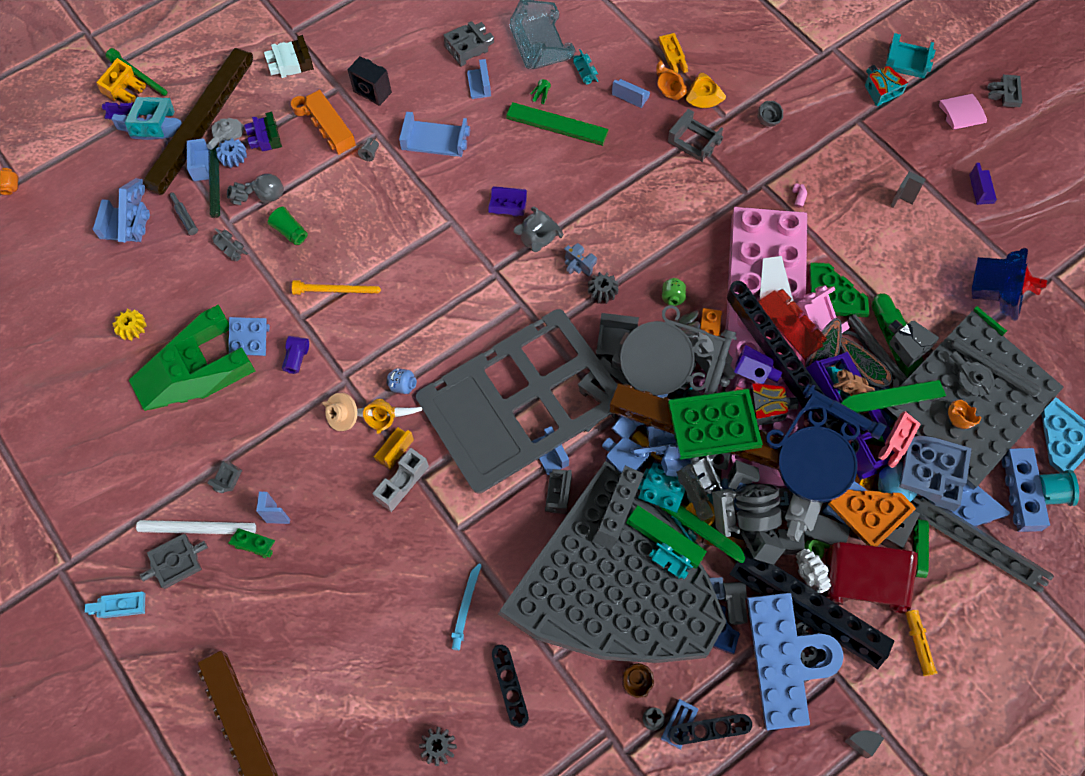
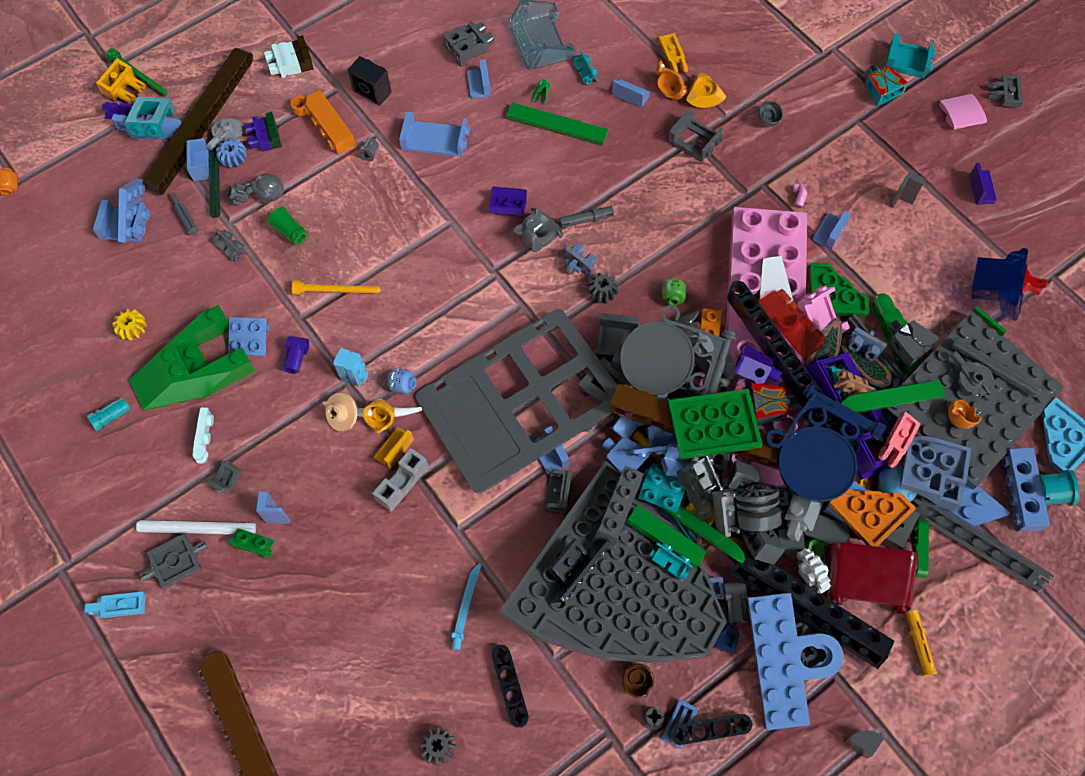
(108, 413): none -> teal axle
(202, 435): none -> light aqua hinge
(350, 367): none -> medium azure brick
(573, 565): none -> black bracket
(583, 217): none -> dark grey pin
(831, 229): none -> medium blue panel
(866, 343): none -> sand blue hips

